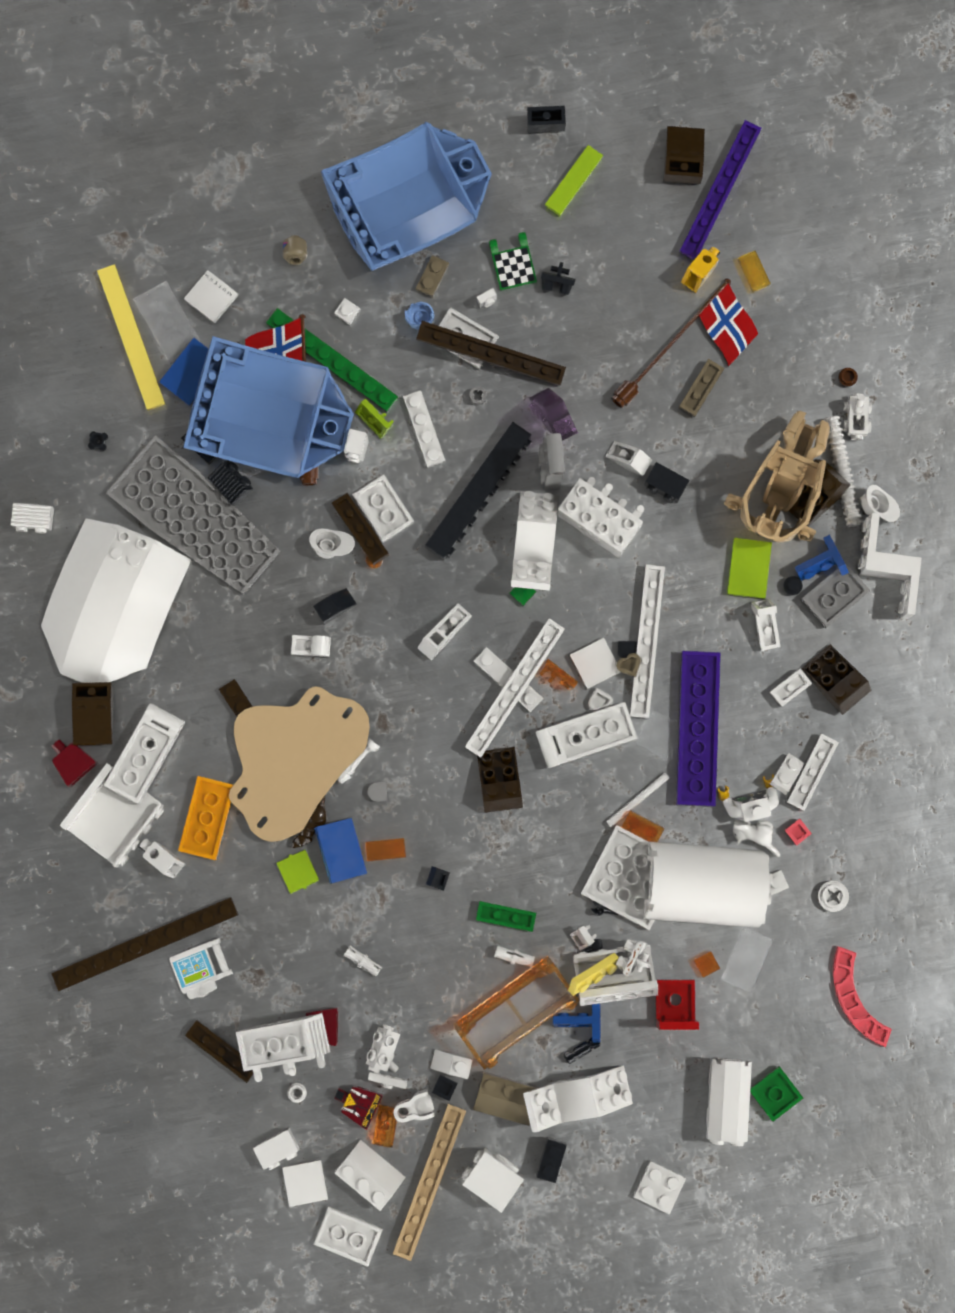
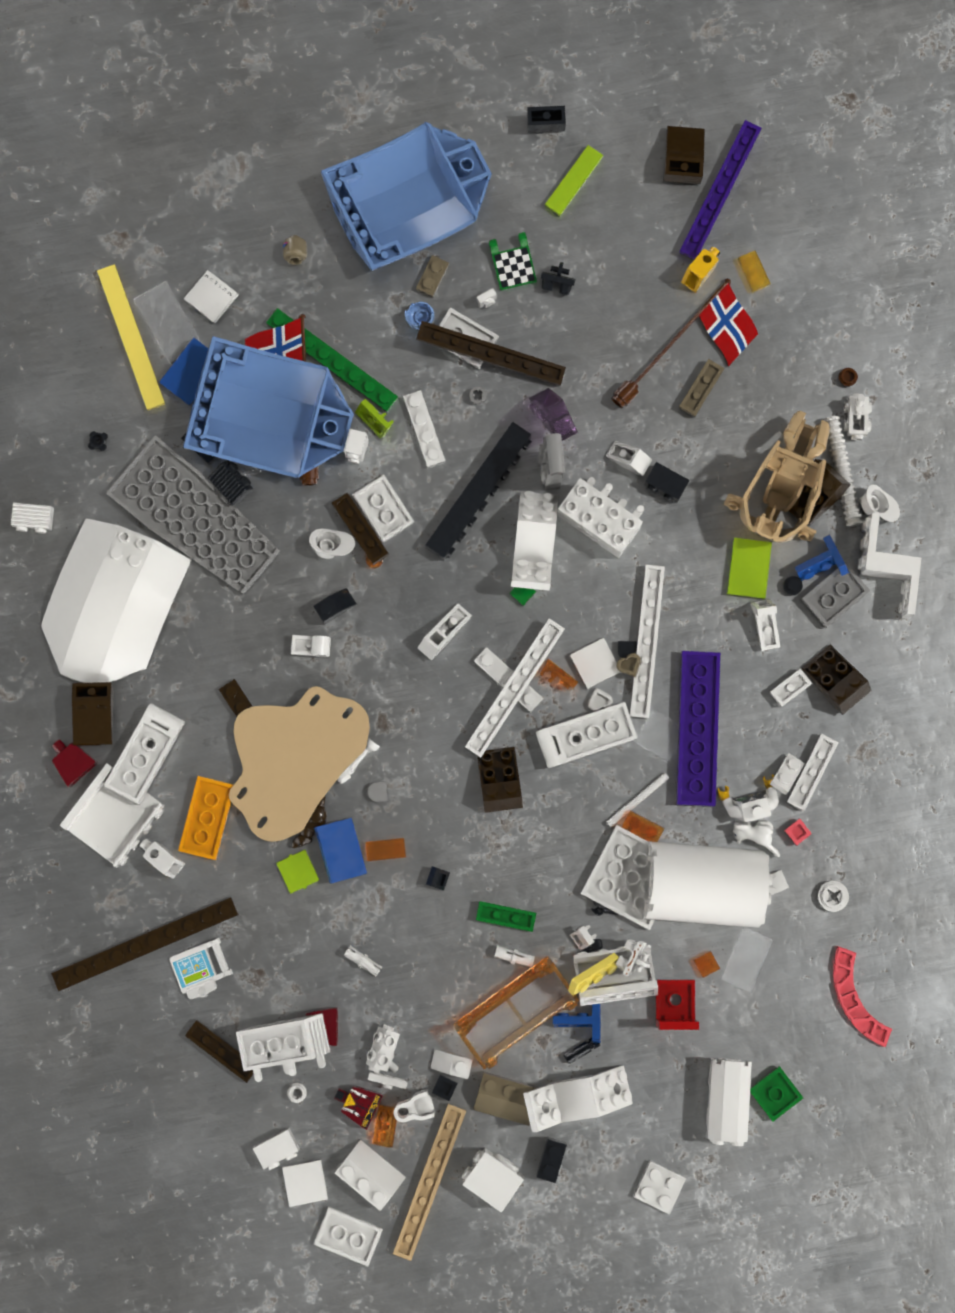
(347, 311): white plate -> none

